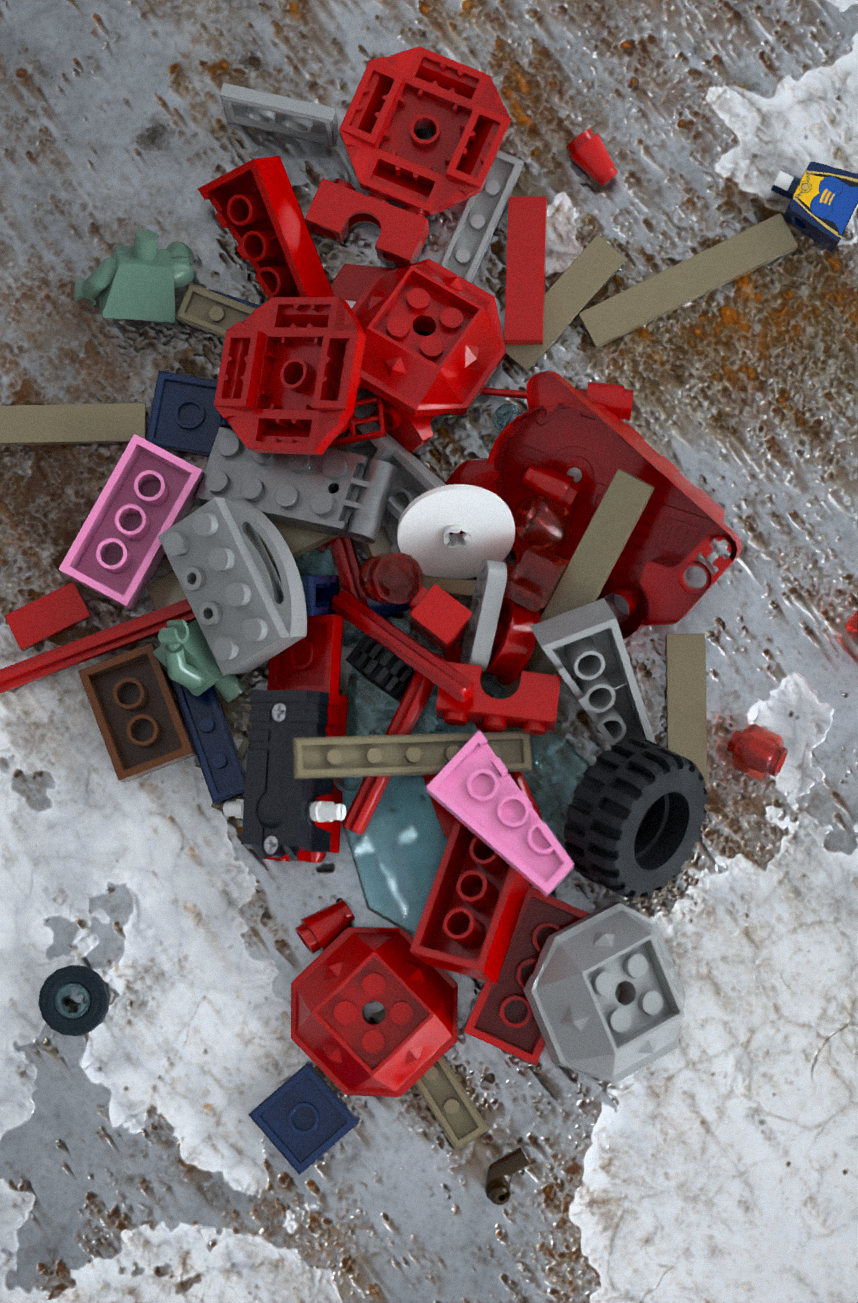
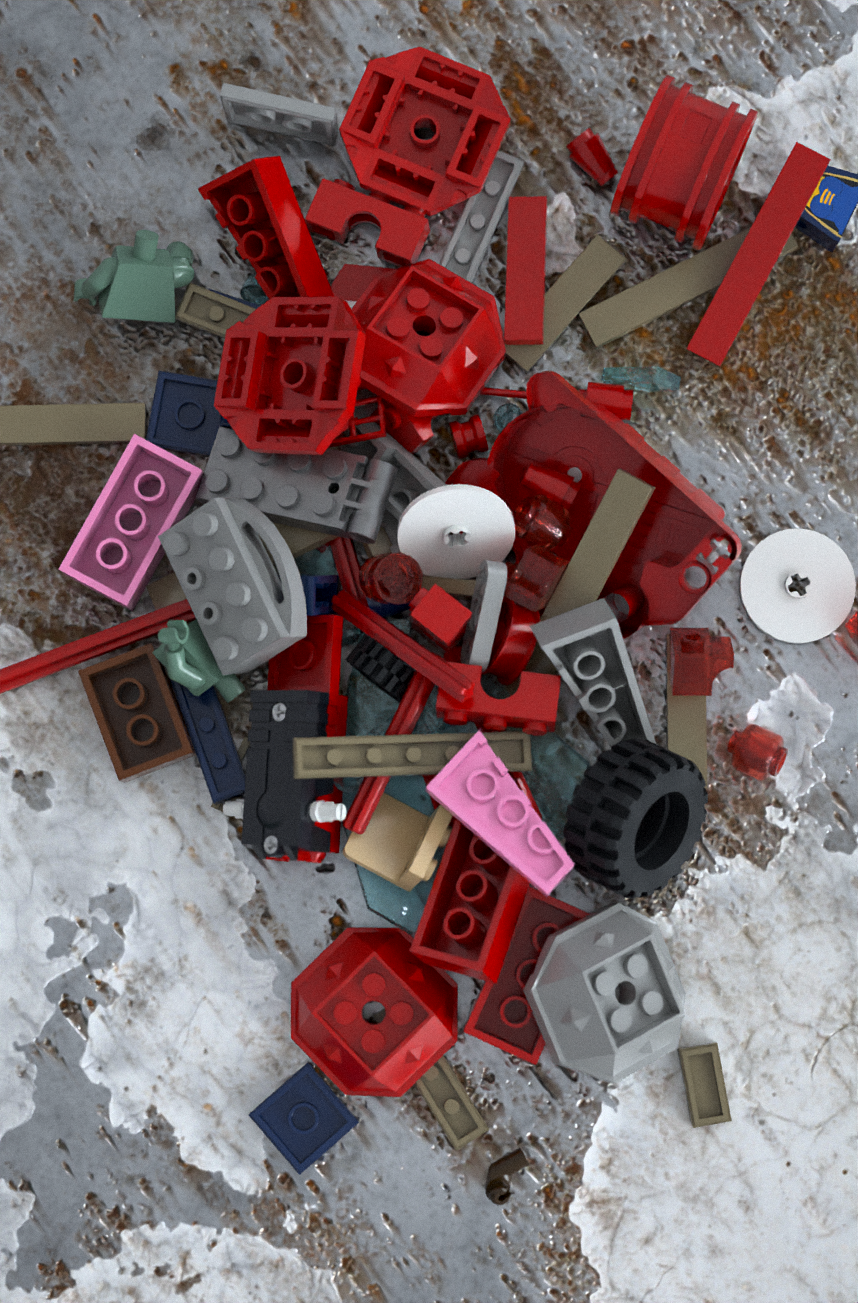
(48, 616): red tile -> none
(89, 1013): black bush -> none
(250, 293): none -> clear light blue hinge
(324, 926): red cone -> none
(400, 842): none -> tan bracket
(468, 436): none -> red wheel
(643, 378): none -> clear light blue tile
(682, 161): none -> red wheel
(697, 660): none -> clear red brick
(704, 1084): none -> dark tan tile
(758, 254): none -> red tile
(786, 613): none -> white piece

